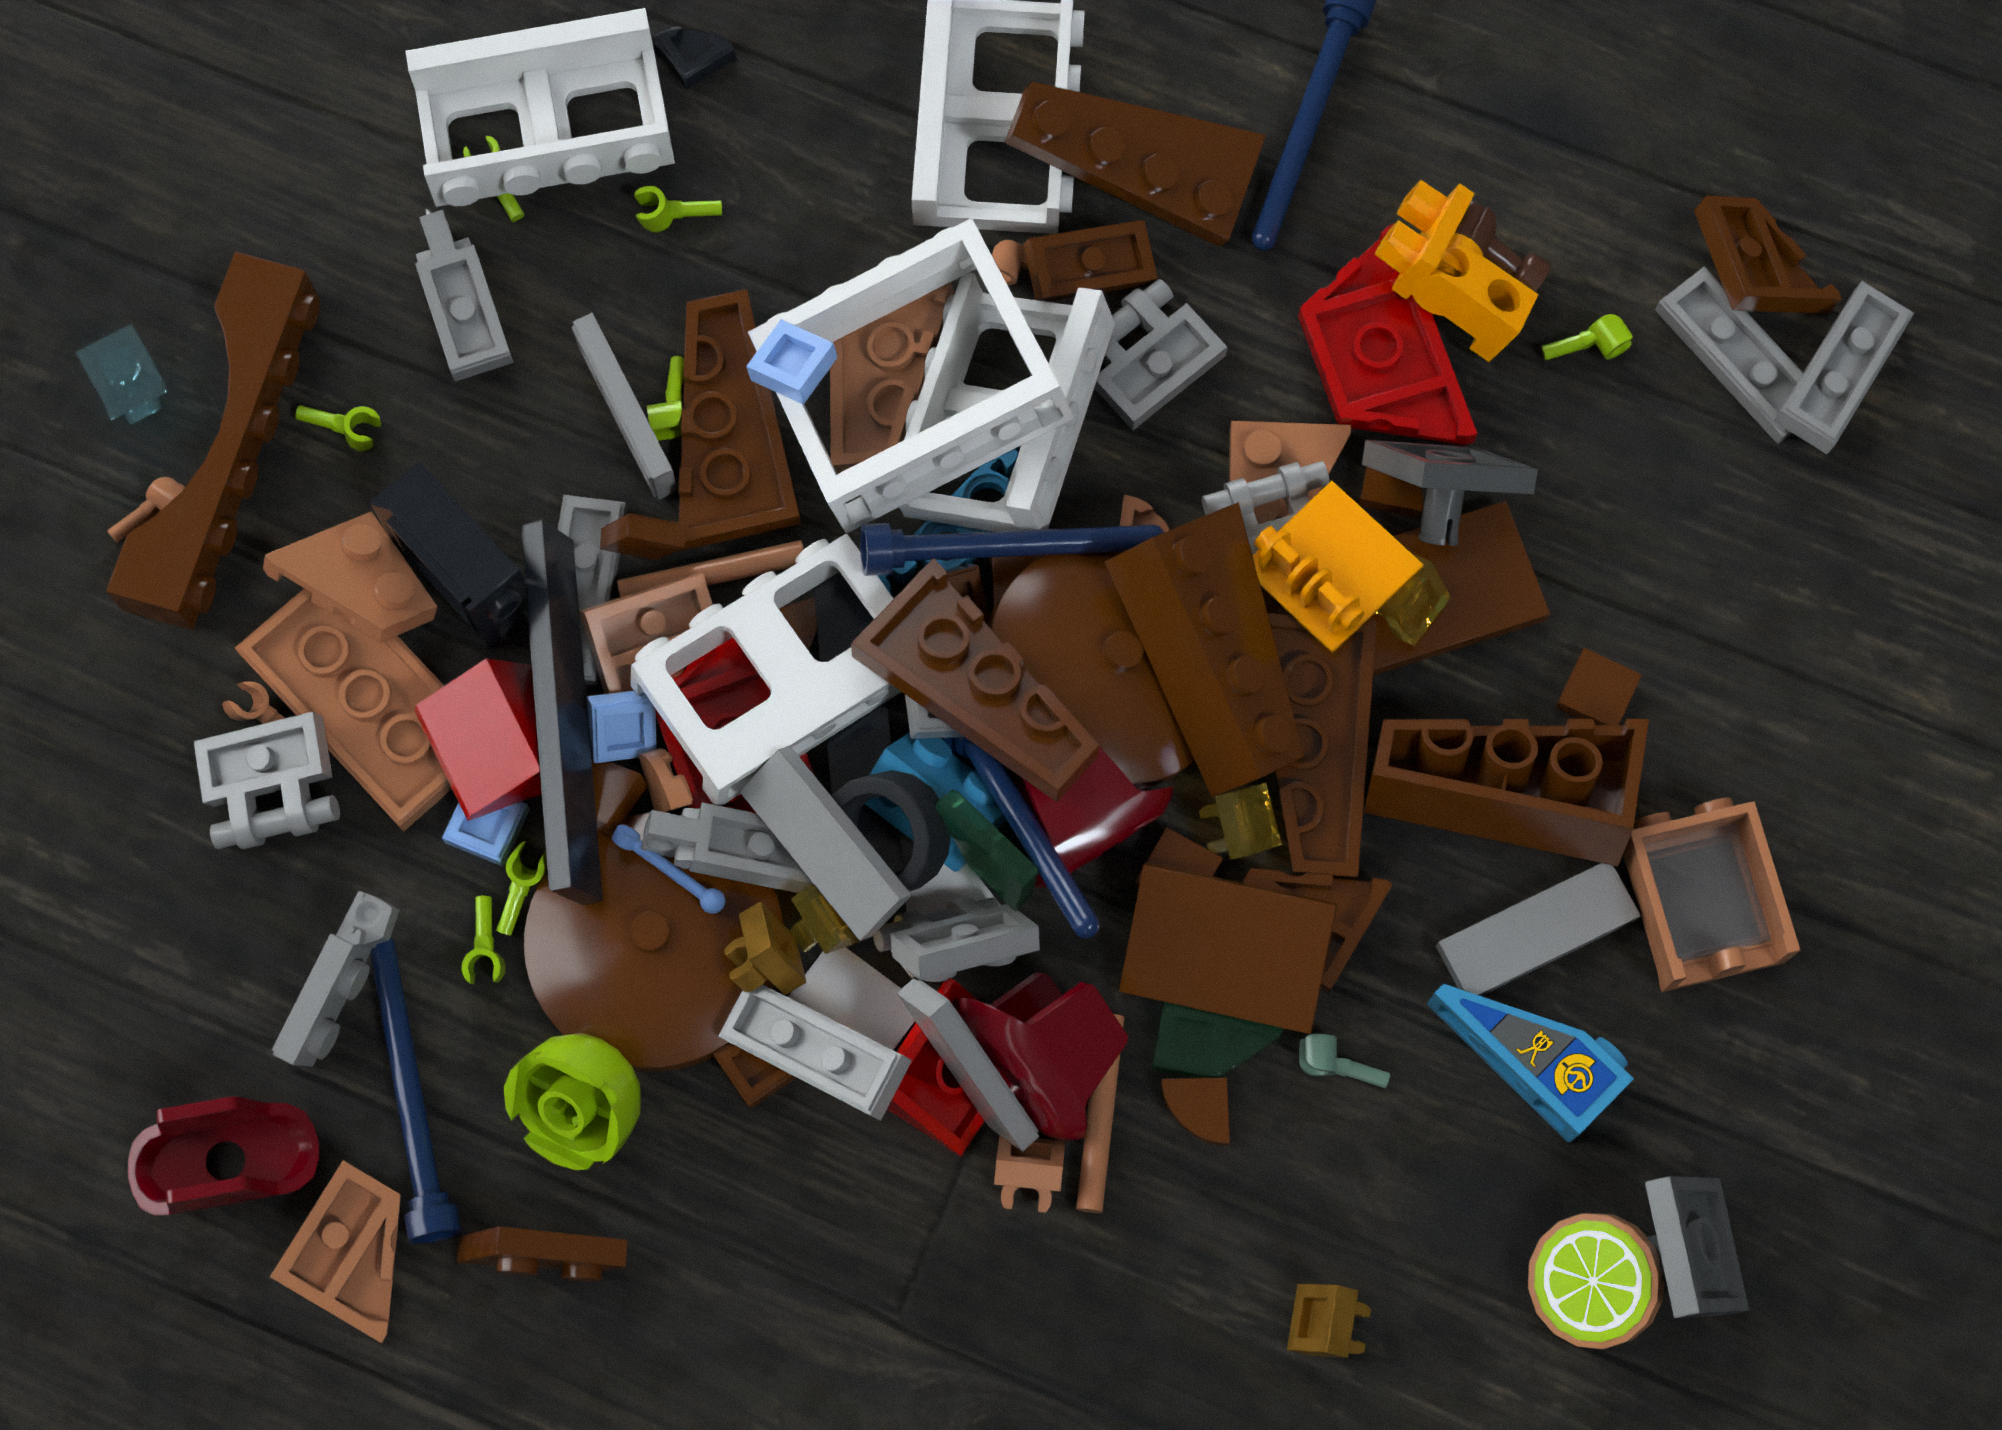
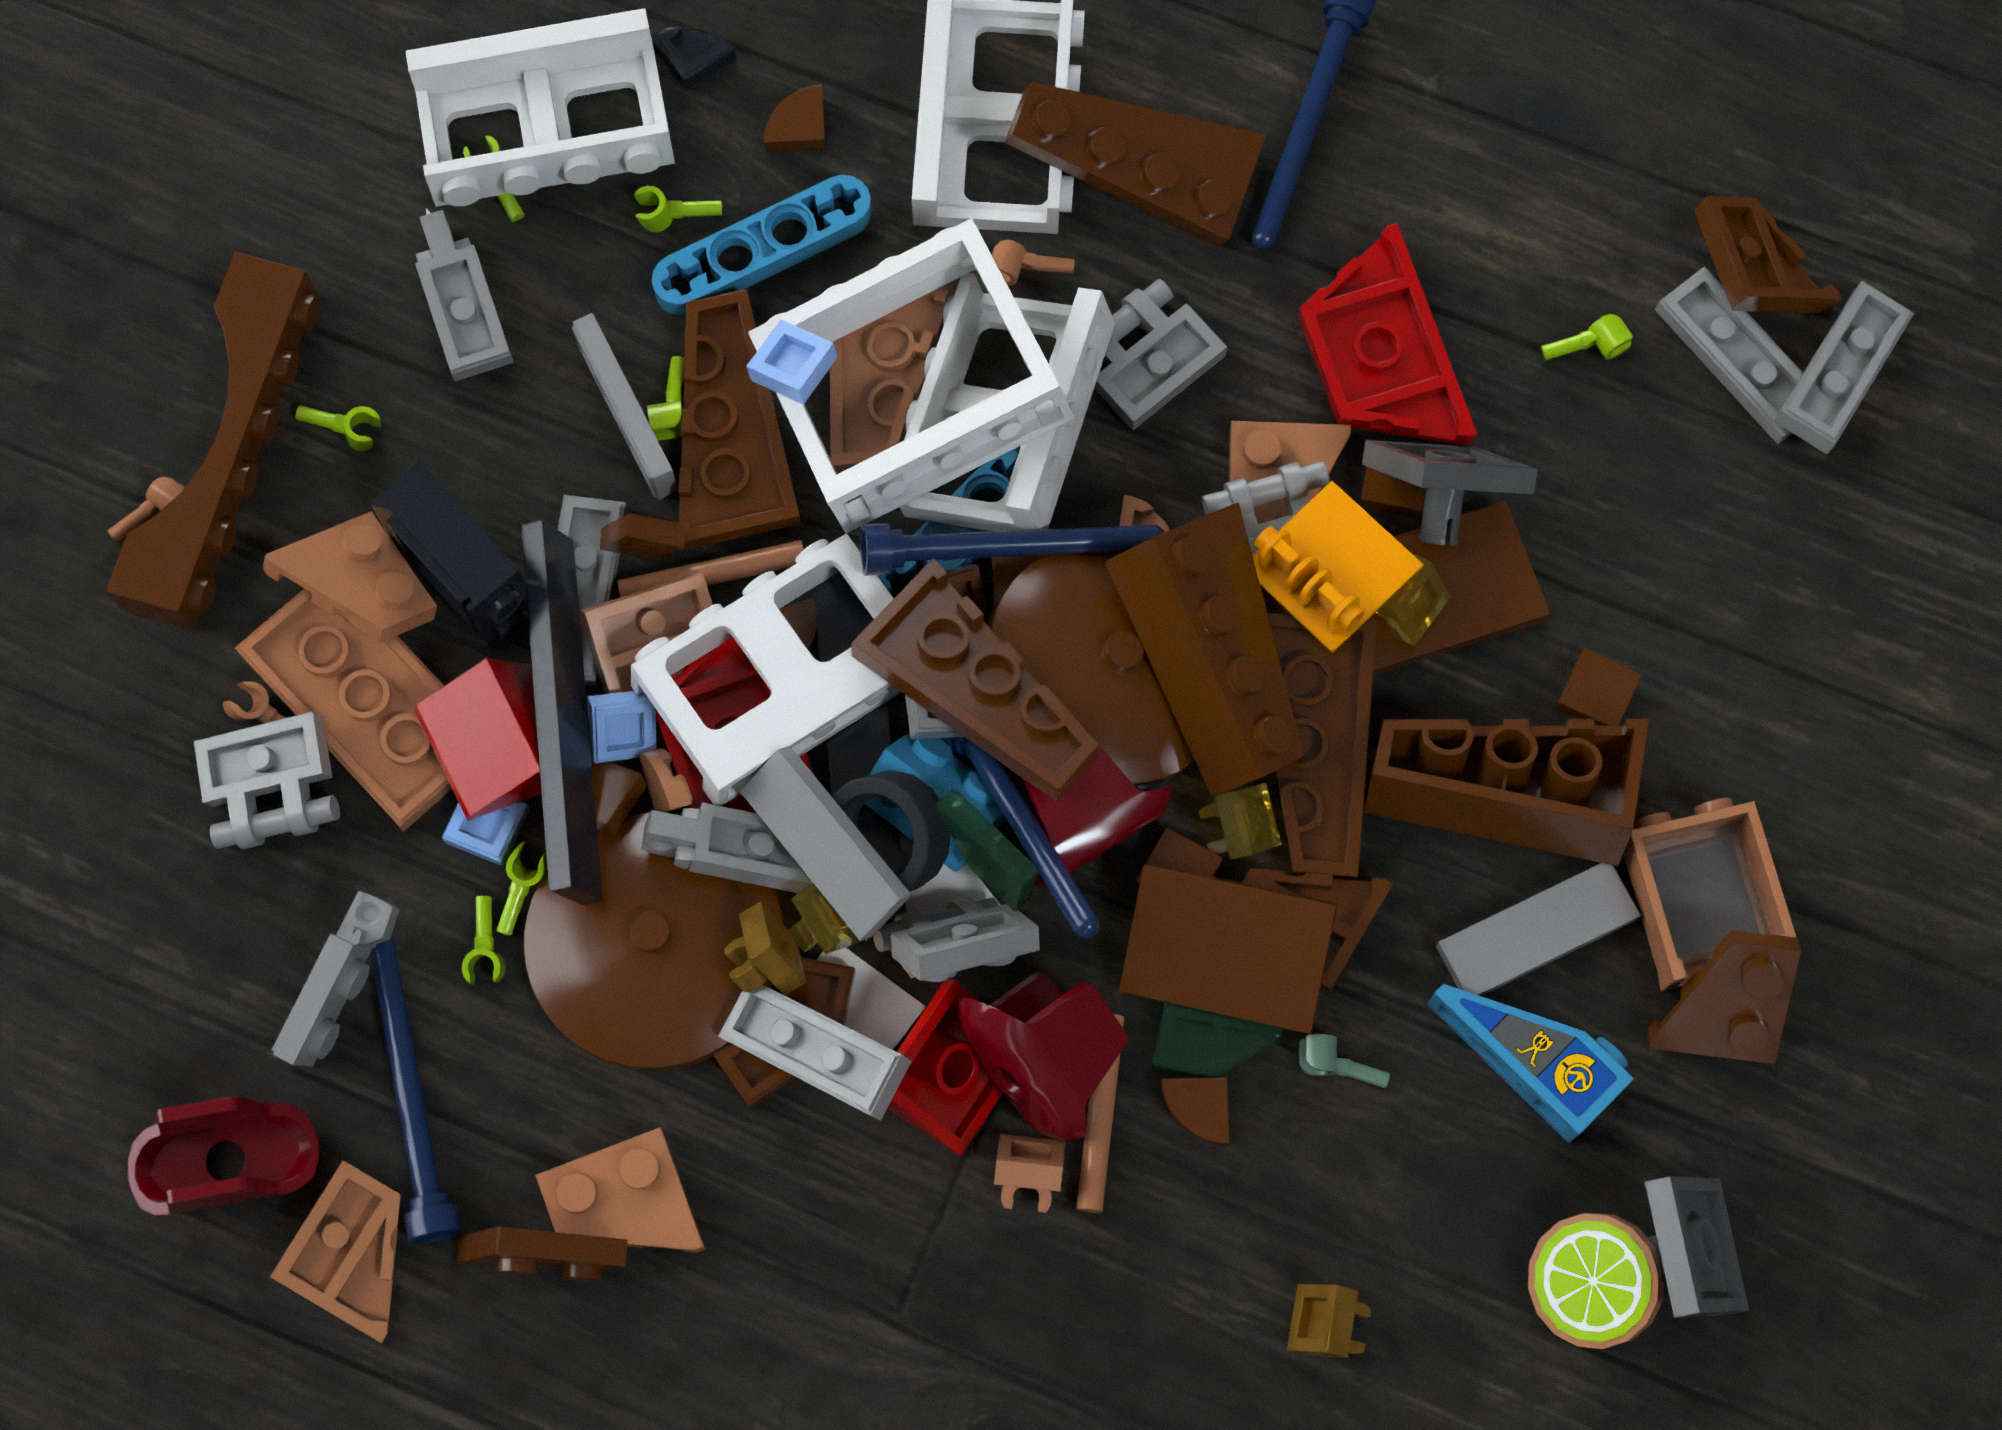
(124, 375): clear light blue bracket -> none
(574, 1099): lime cylinder -> none
(623, 1194): none -> nougat wing
(710, 899): medium blue hinge -> none
(757, 236): none -> dark azure beam
(797, 122): none -> reddish brown tile
(826, 989): none -> reddish brown tile
(968, 1063): light grey tile -> none
(1090, 258): reddish brown plate -> none
(1461, 266): light orange hips -> none
(1734, 1002): none -> reddish brown wing

